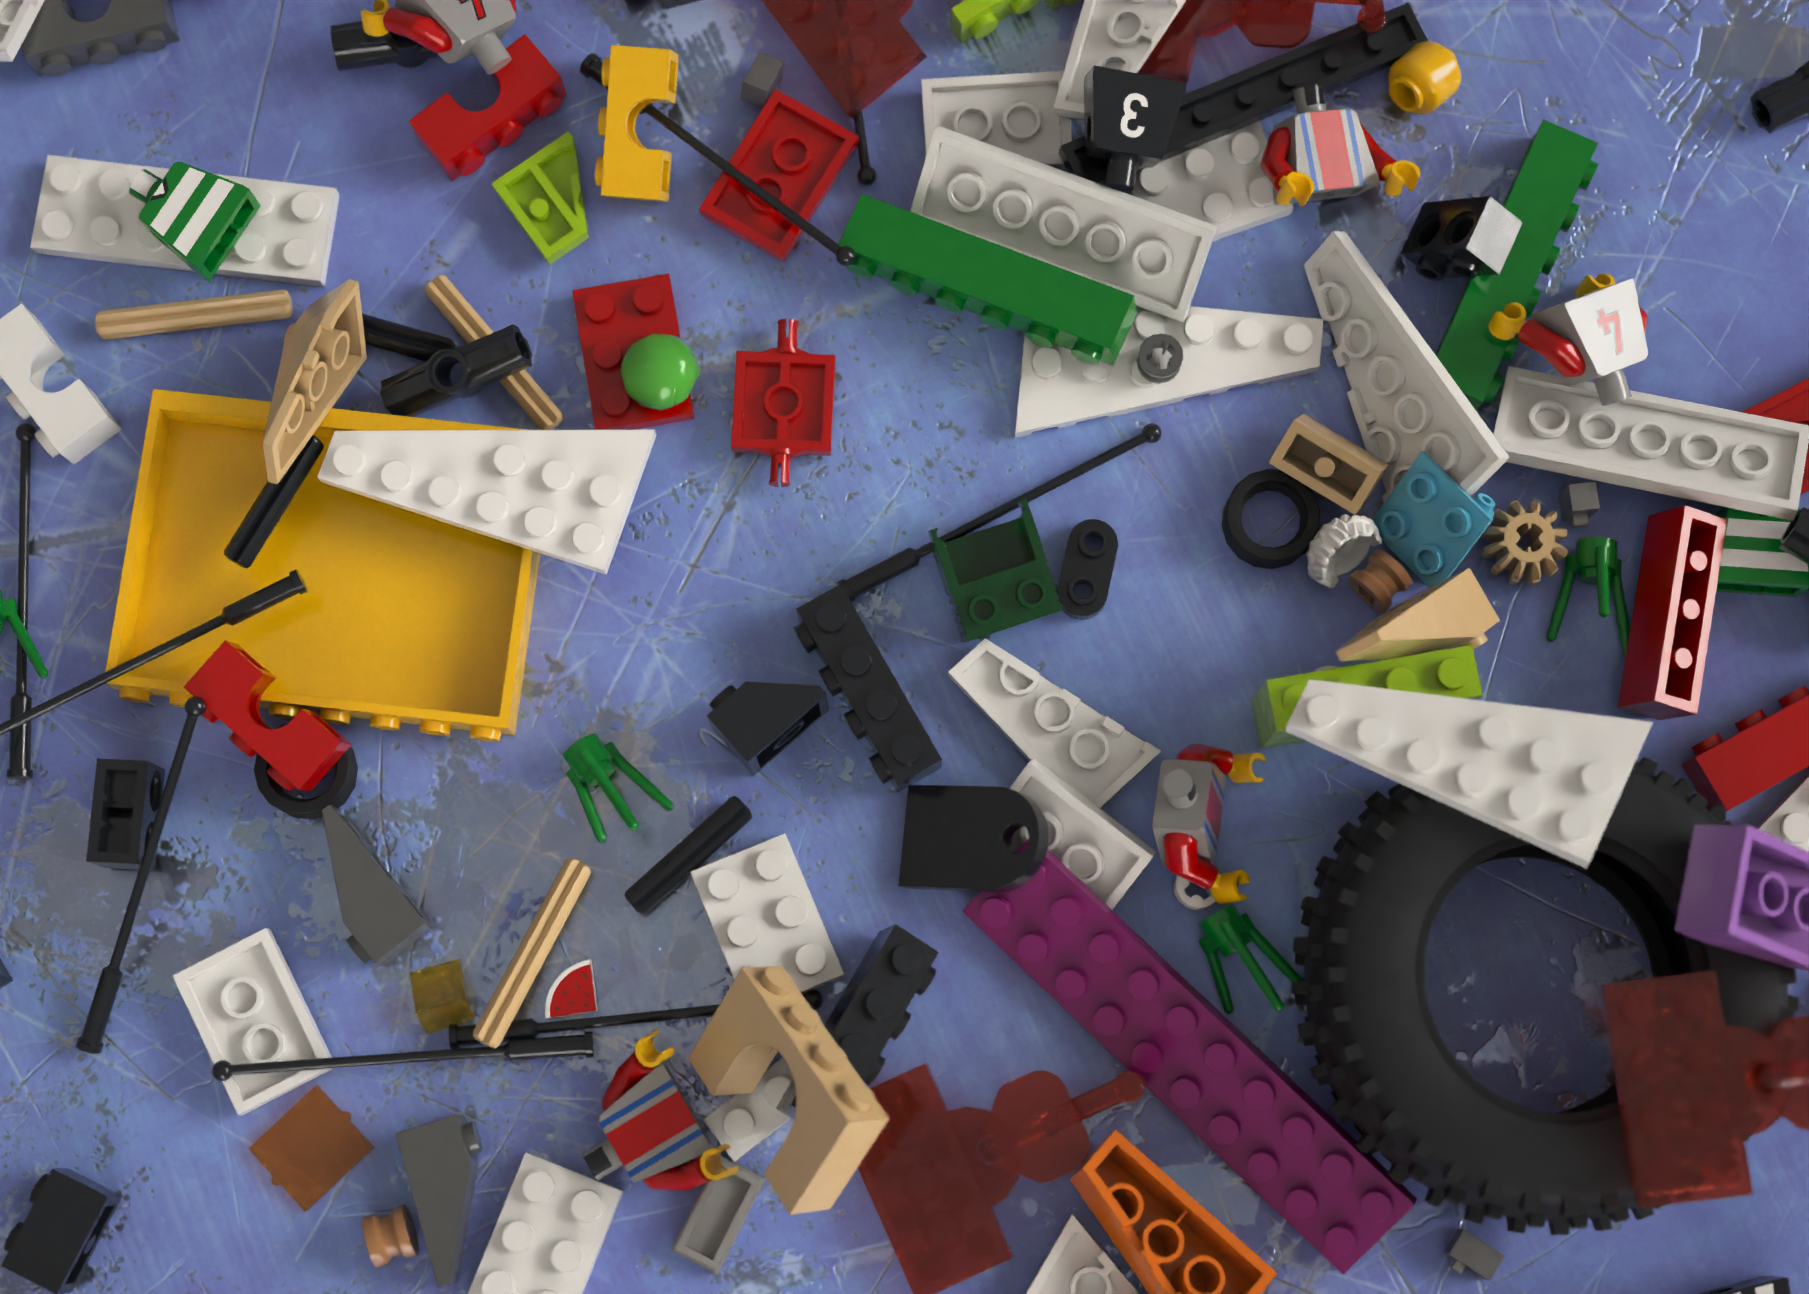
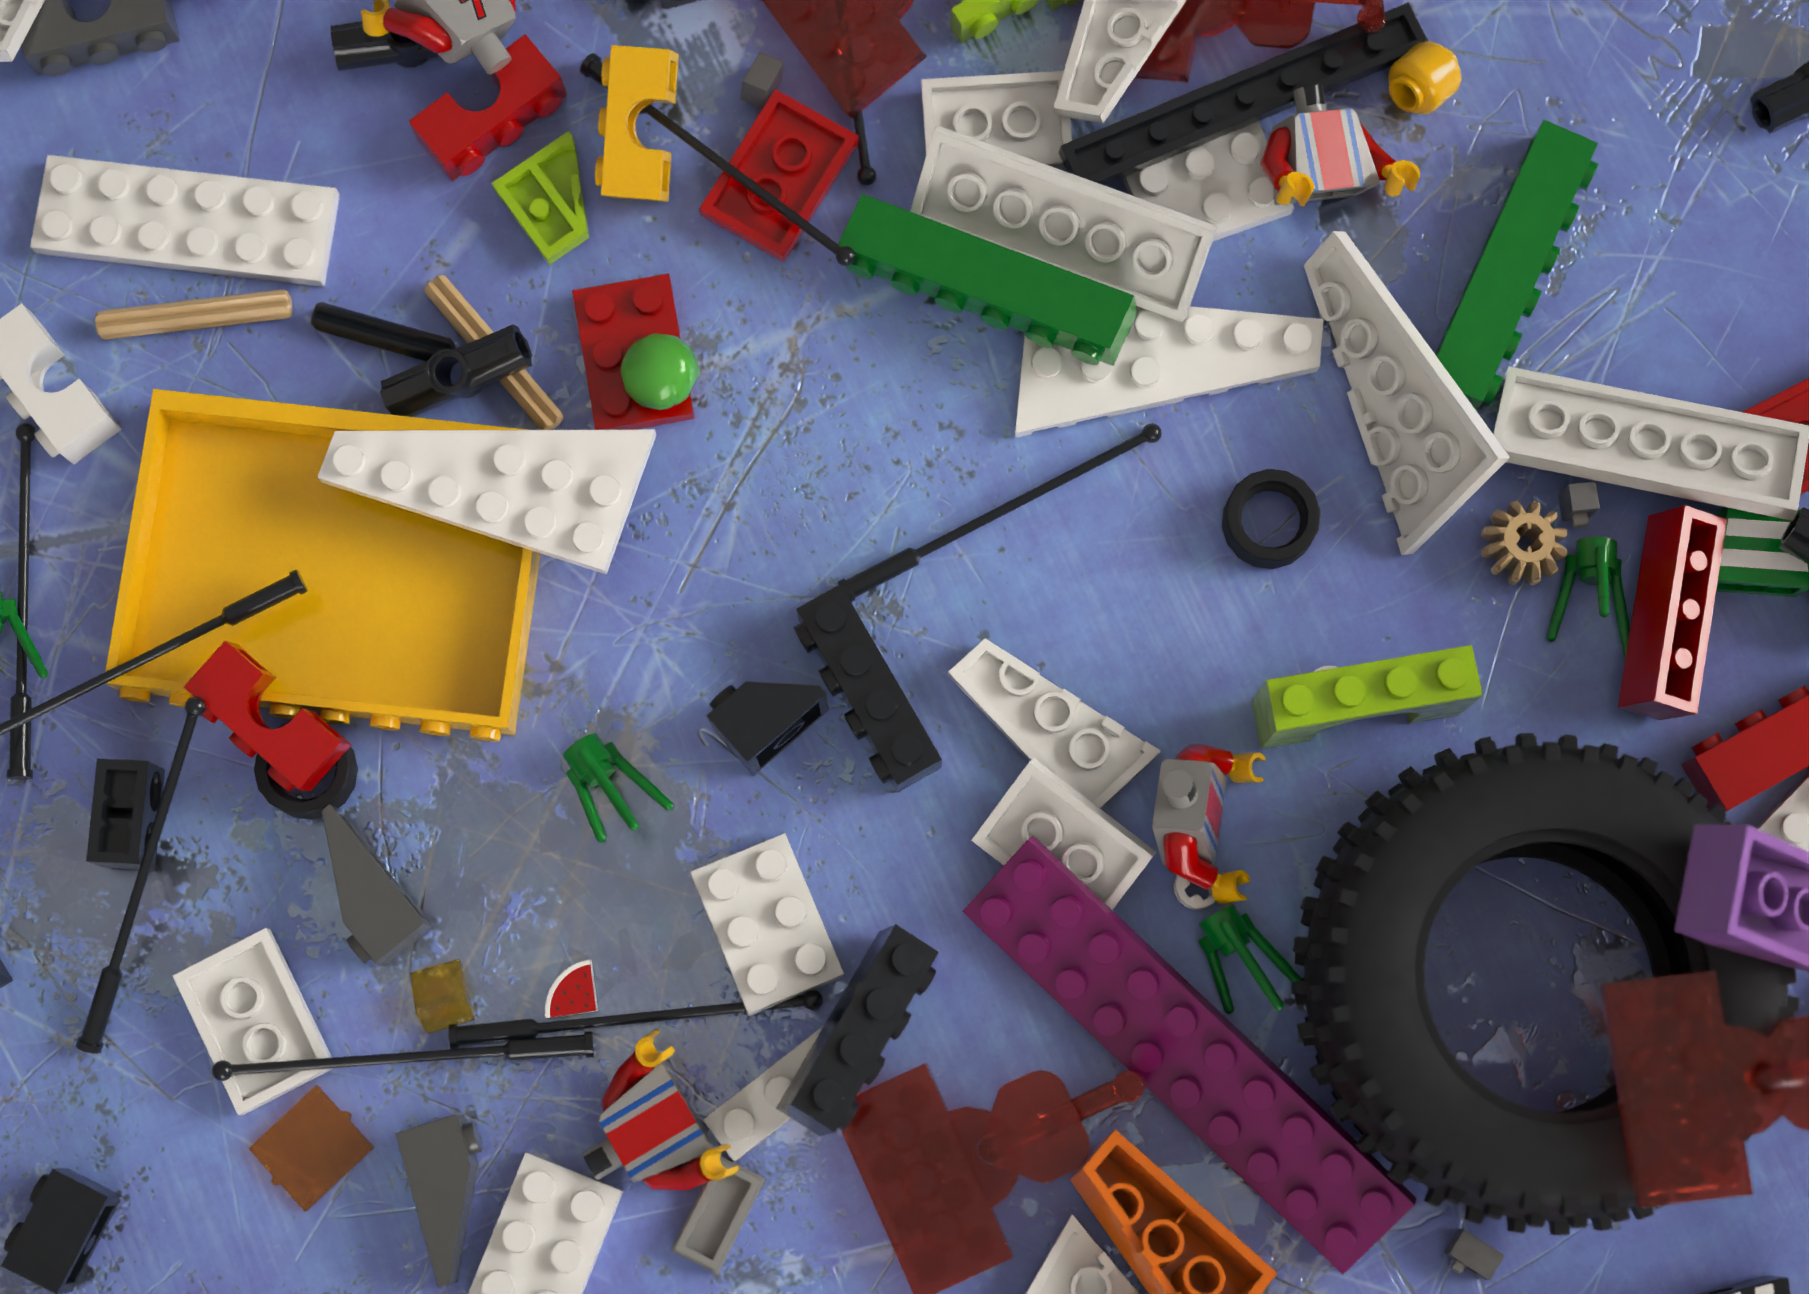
(194, 214): green torso -> none
(270, 507): black axle -> none
(314, 370): tan wedge -> none
(390, 1236): medium nougat wheel -> none
(531, 953): tan axle -> none
(688, 855): black axle -> none
(783, 403): red plate -> none
(834, 1107): tan arch -> none
(964, 838): black tile -> none
(996, 576): dark green piece -> none
(1087, 568): black plate -> none
(1128, 121): black torso -> none
(1168, 344): dark grey bush -> none
(1328, 463): tan brick -> none
(1340, 547): white hair -> none
(1380, 580): medium nougat wheel -> none
(1432, 521): medium azure hinge -> none
(1437, 619): tan wedge -> none
(1461, 238): black brick -> none
(1509, 765): white wing -> none
(1585, 335): torso -> none

